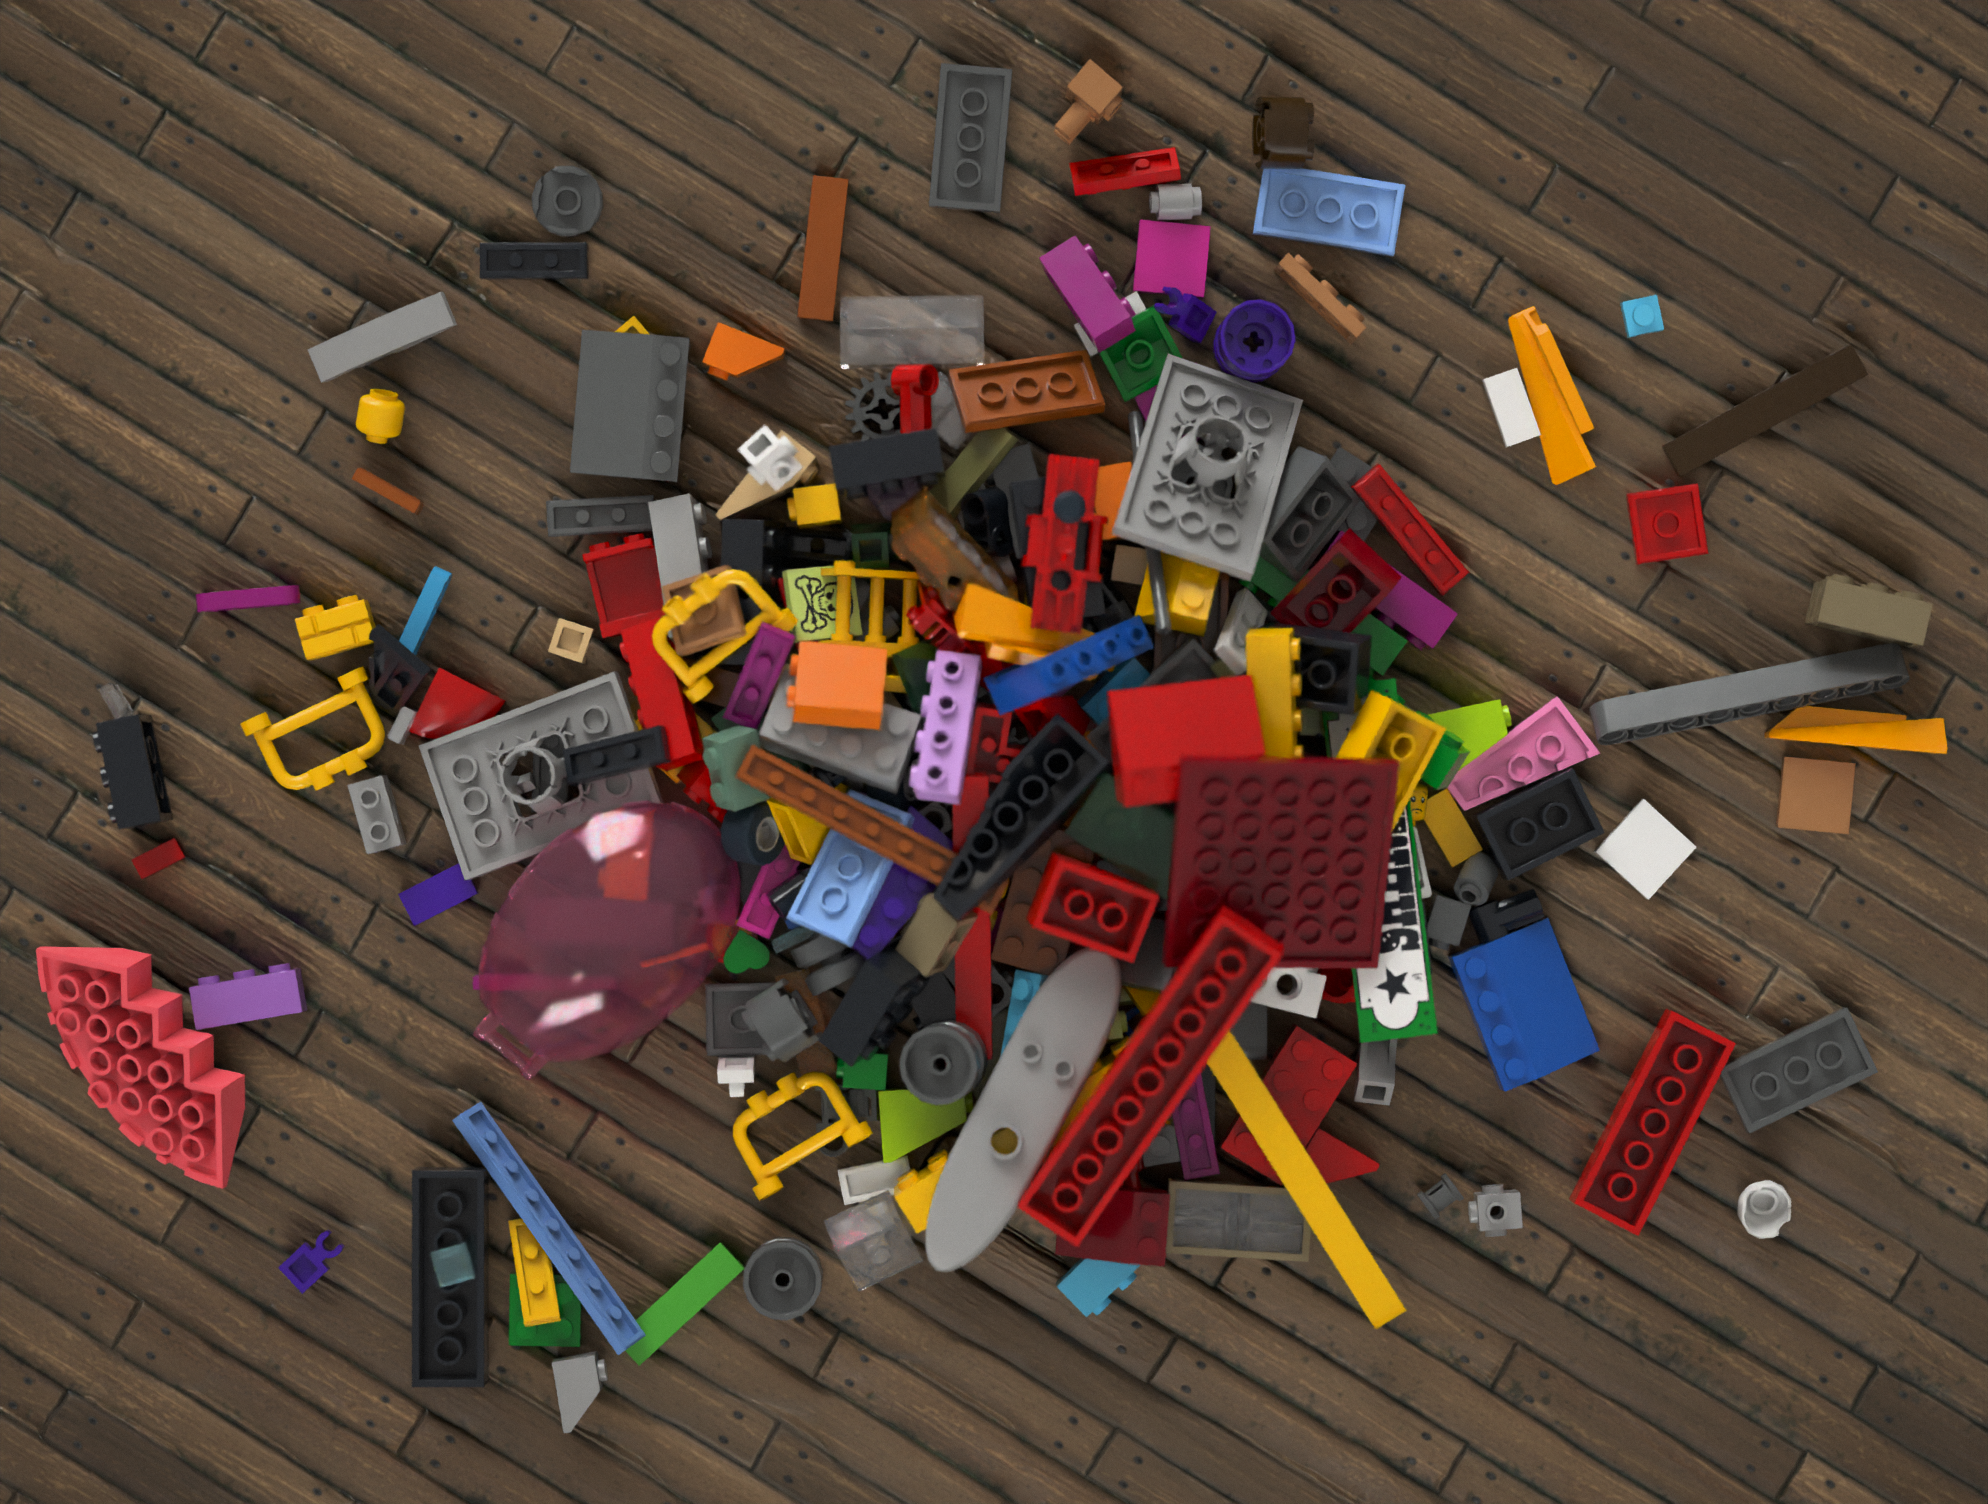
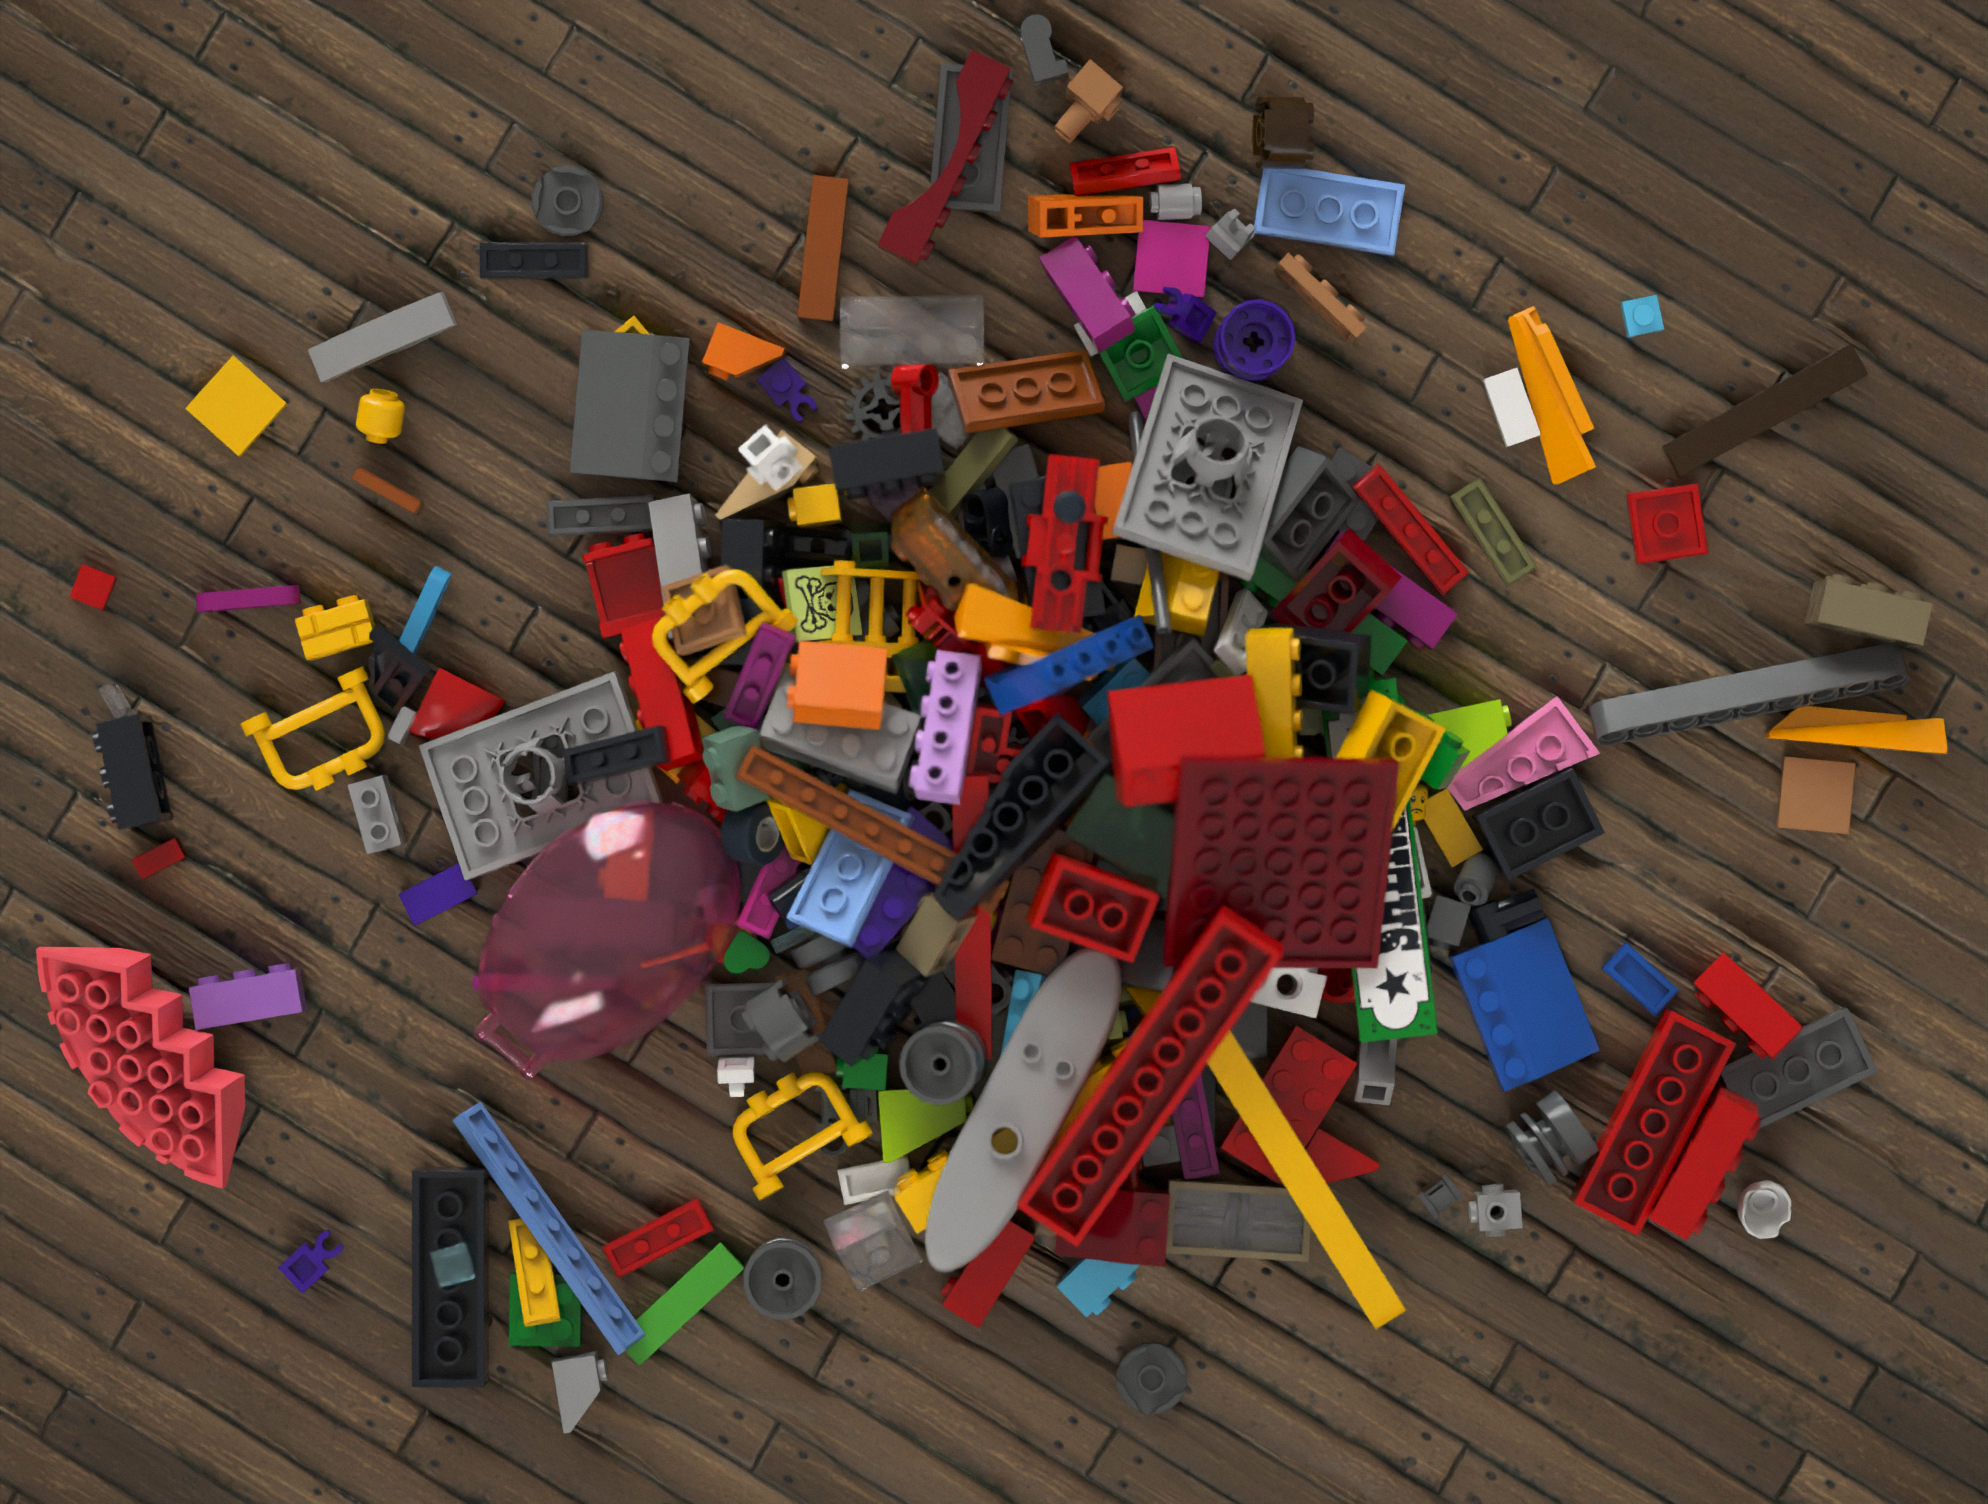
(93, 587): none -> red tile
(236, 406): none -> yellow tile
(571, 640): tan panel -> none
(658, 1238): none -> red tile
(784, 386): none -> dark purple plate
(913, 225): none -> dark red arch
(987, 1274): none -> red brick
(1036, 43): none -> dark grey leg
(1084, 214): none -> orange slope
(1151, 1378): none -> dark grey tile
(1230, 234): none -> light grey tile
(1493, 532): none -> olive tile
(1551, 1138): none -> dark grey wheel
(1640, 979): none -> blue tile
(1645, 849): white tile -> none
(1704, 1162): none -> red brick
(1746, 1008): none -> red brick

